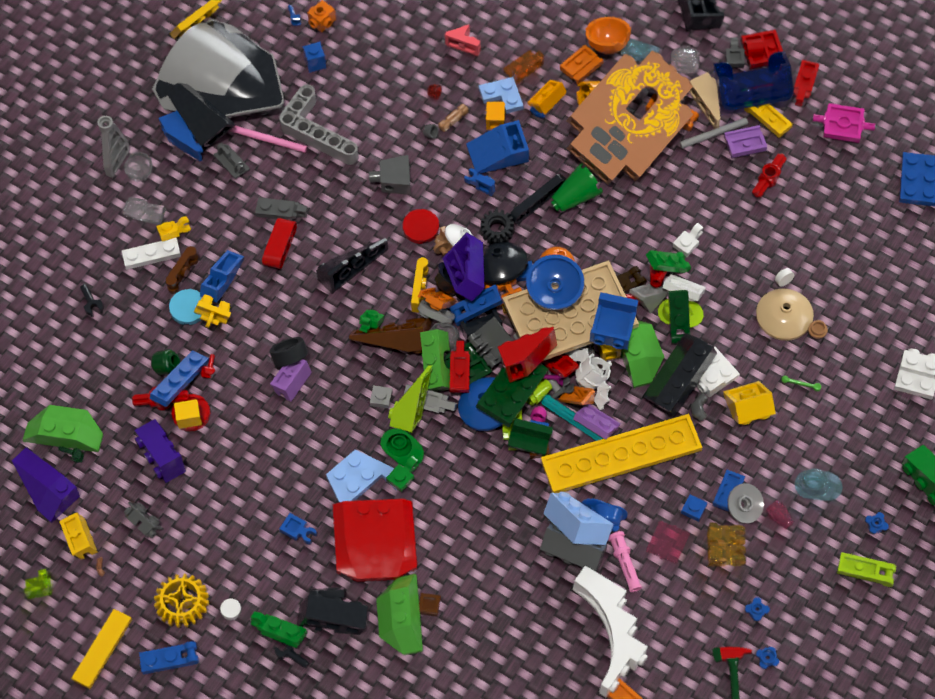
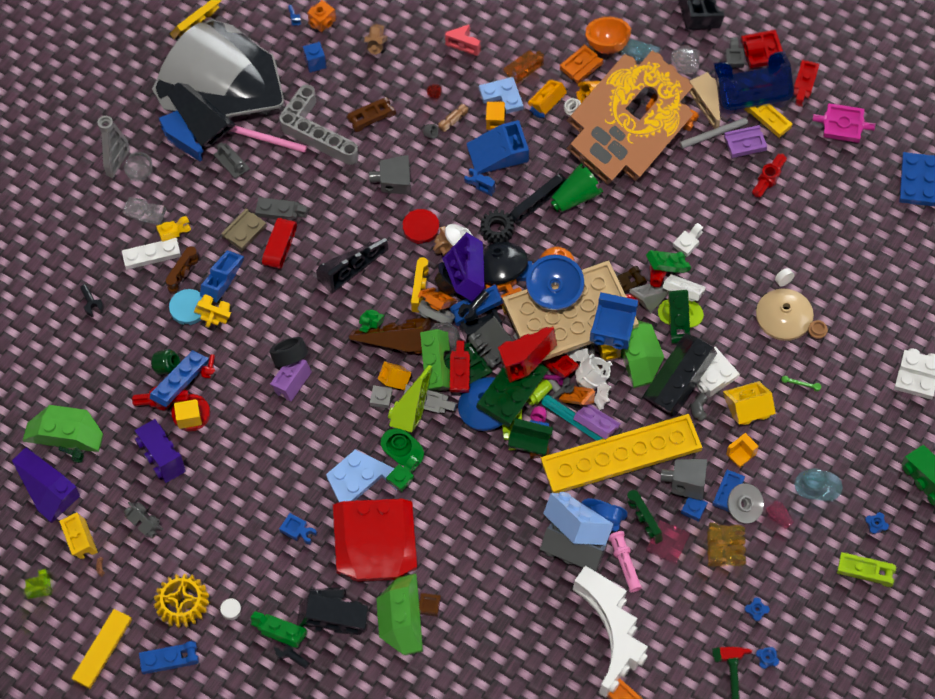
(244, 229): none -> dark tan plate
(371, 113): none -> reddish brown plate
(376, 39): none -> medium nougat hips
(394, 375): none -> light orange panel
(471, 308): none -> black bar
(569, 104): none -> white plate
(643, 515): none -> dark green plate
(687, 477): none -> dark grey torso
(742, 450): none -> light orange panel

